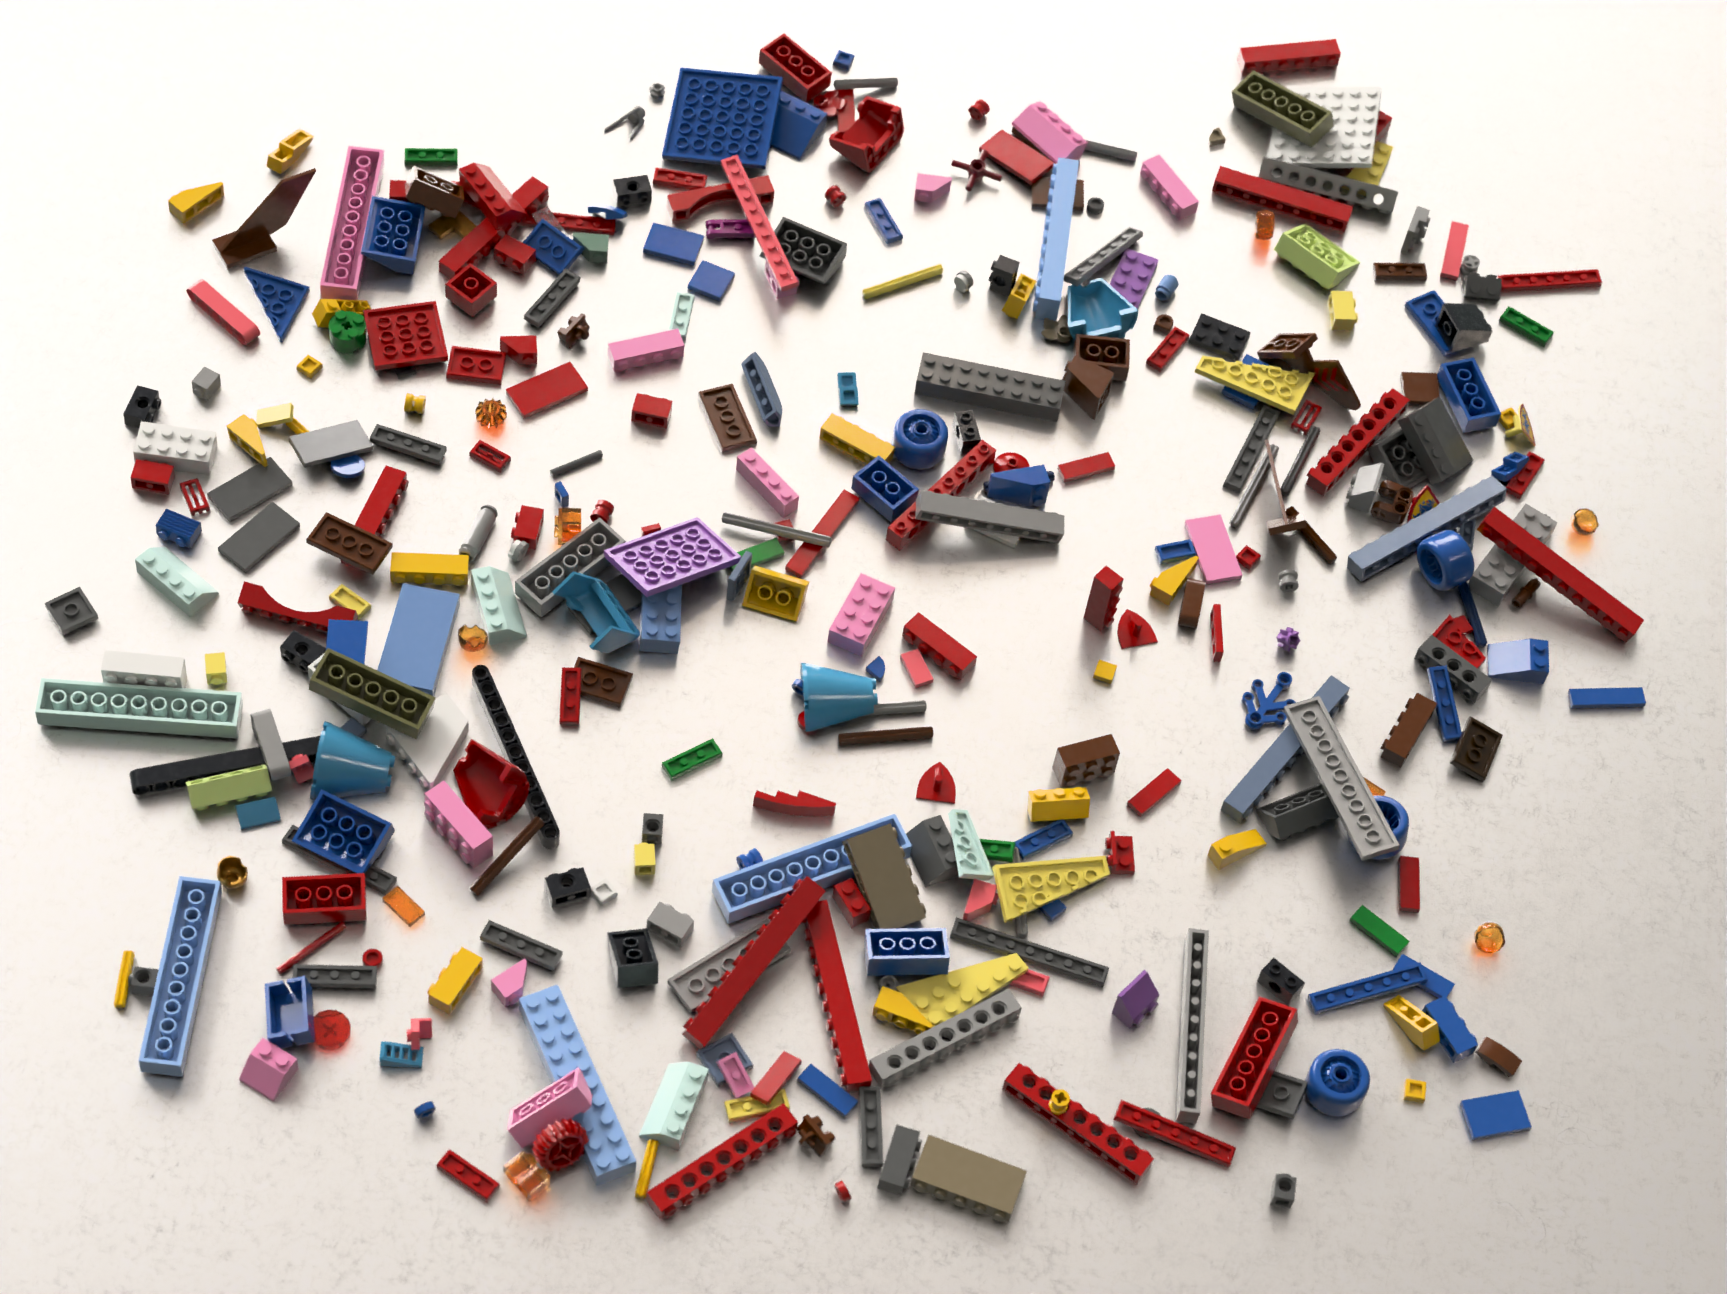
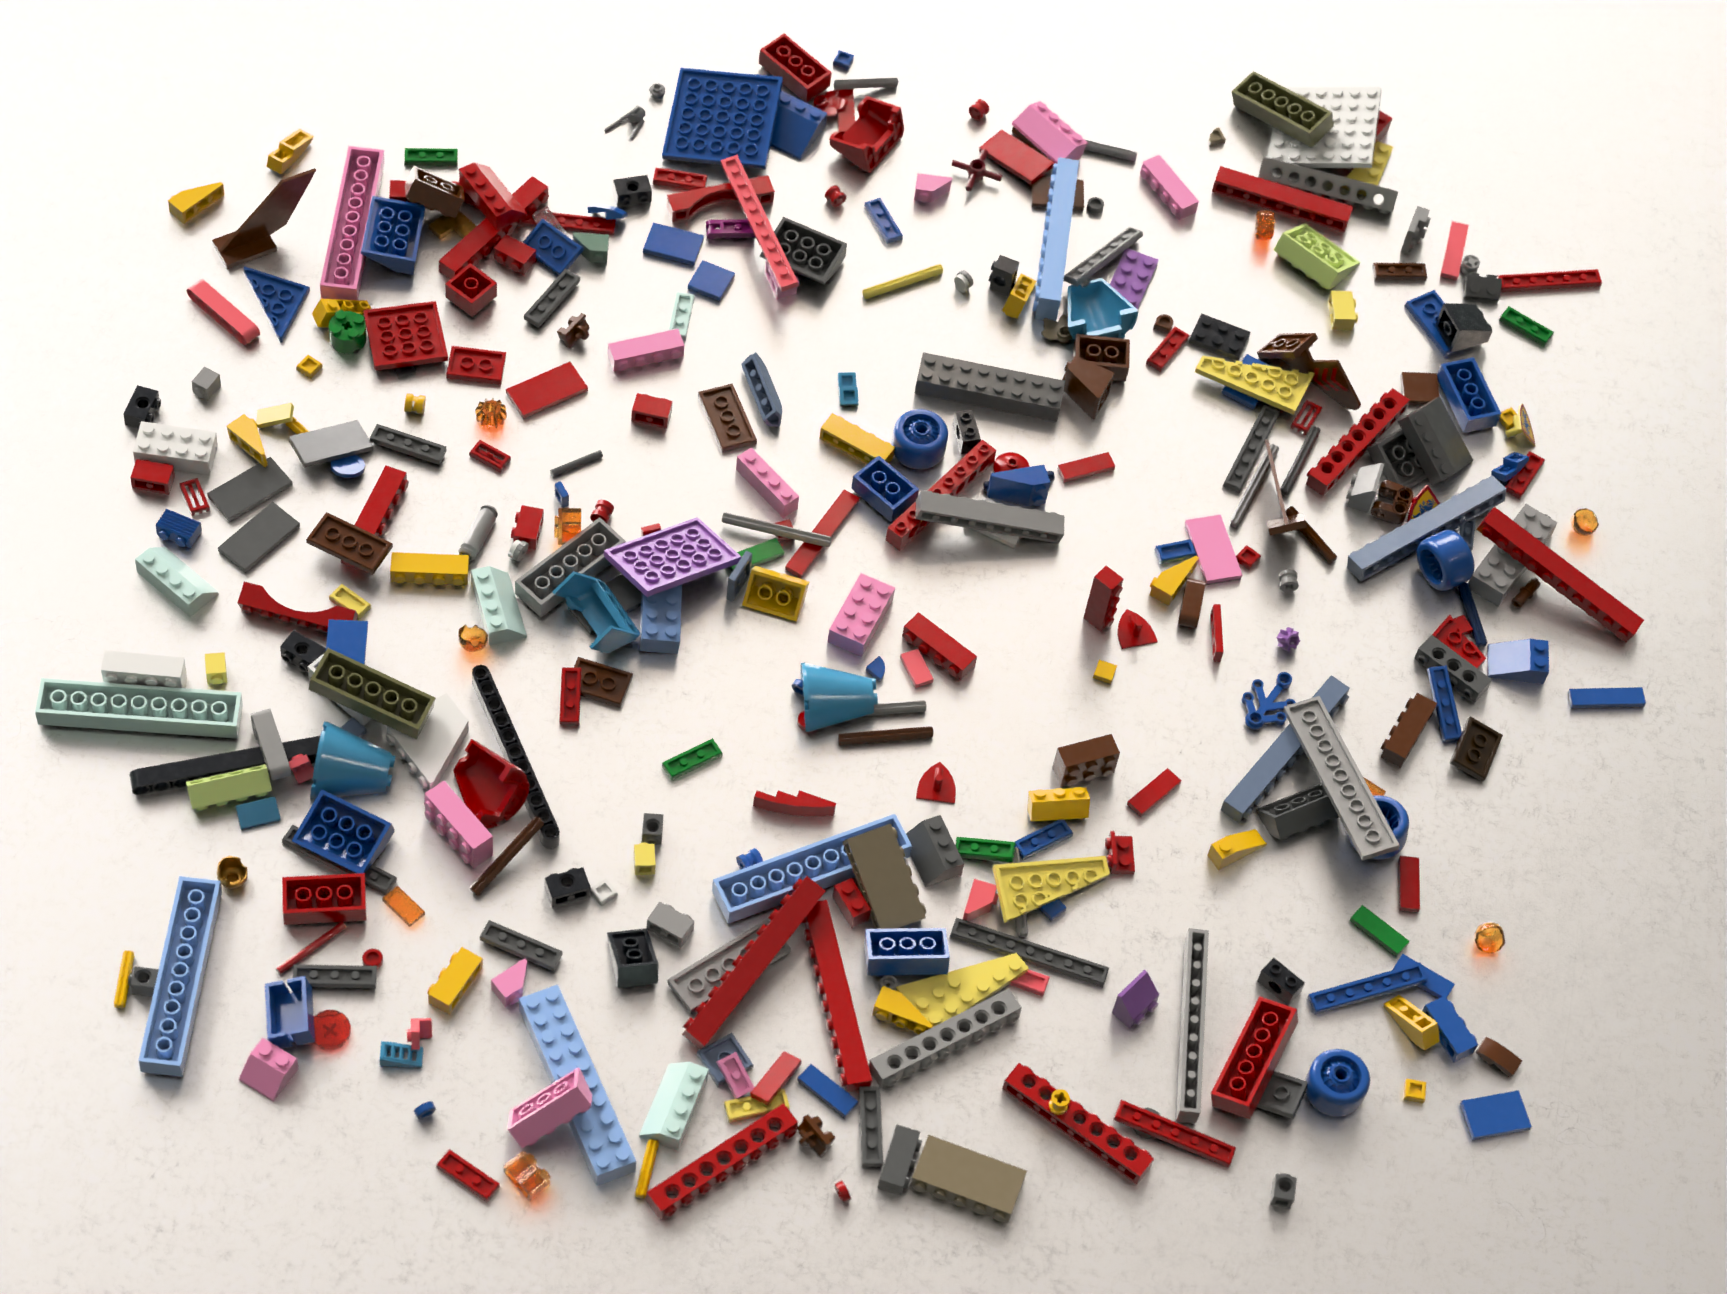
(71, 610): dark grey plate -> none
(419, 636): medium blue brick -> none
(520, 348): red slope -> none
(560, 1144): red gear -> none
(968, 849): light aqua wing -> none
(1166, 287): medium blue brick -> none
(1289, 56): red brick -> none

